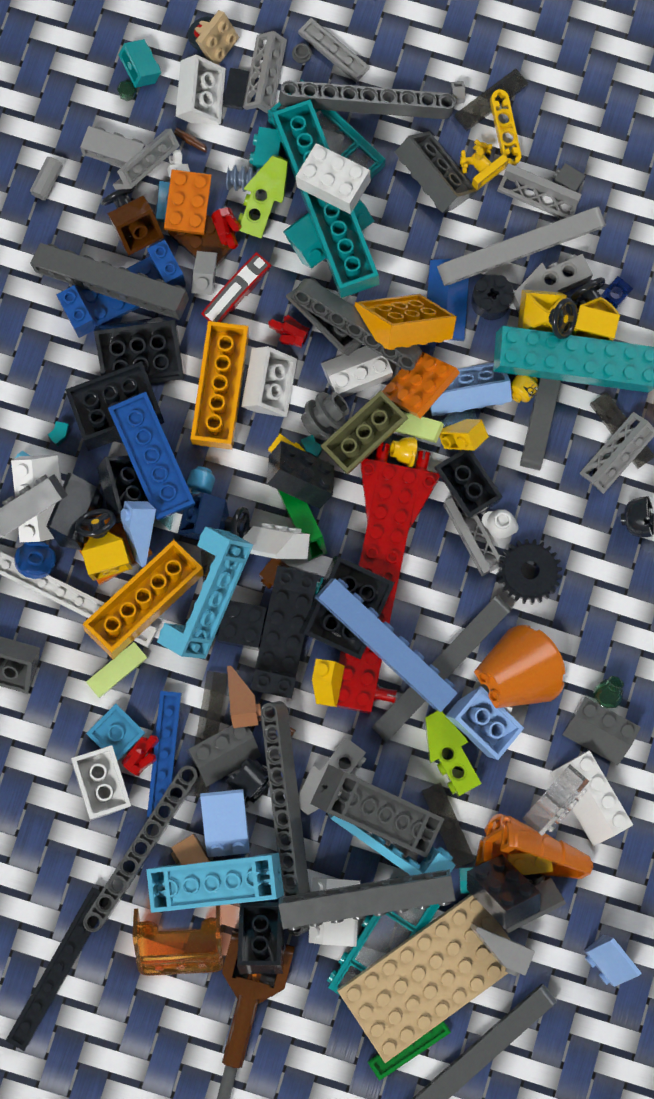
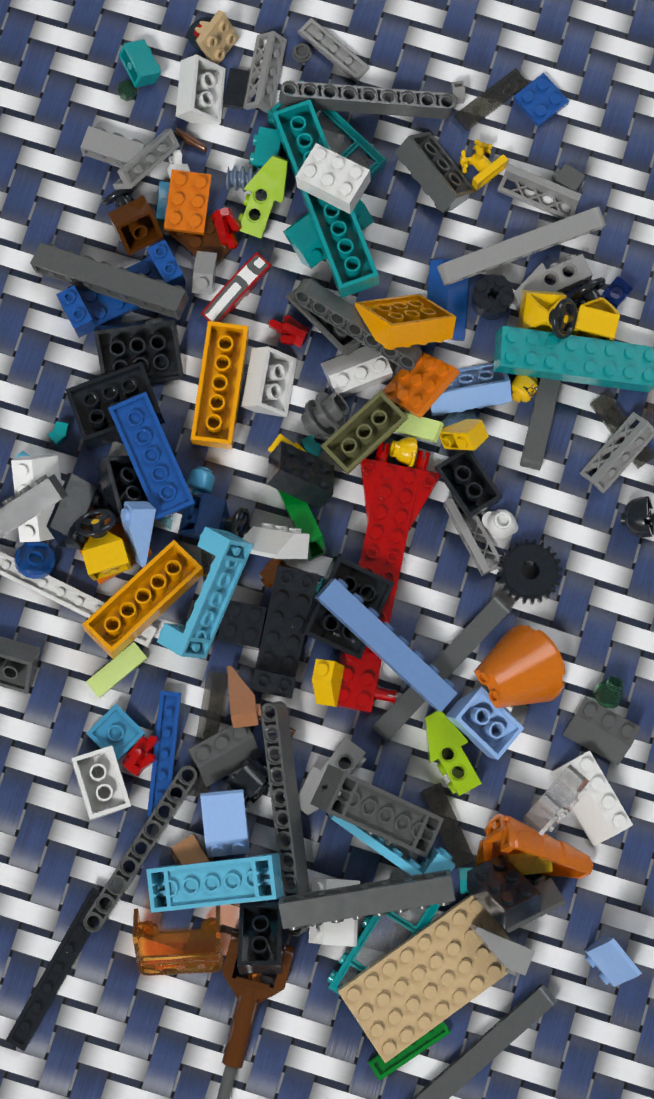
(46, 178): light grey axle -> none
(505, 128): yellow beam -> none
(541, 100): none -> blue plate

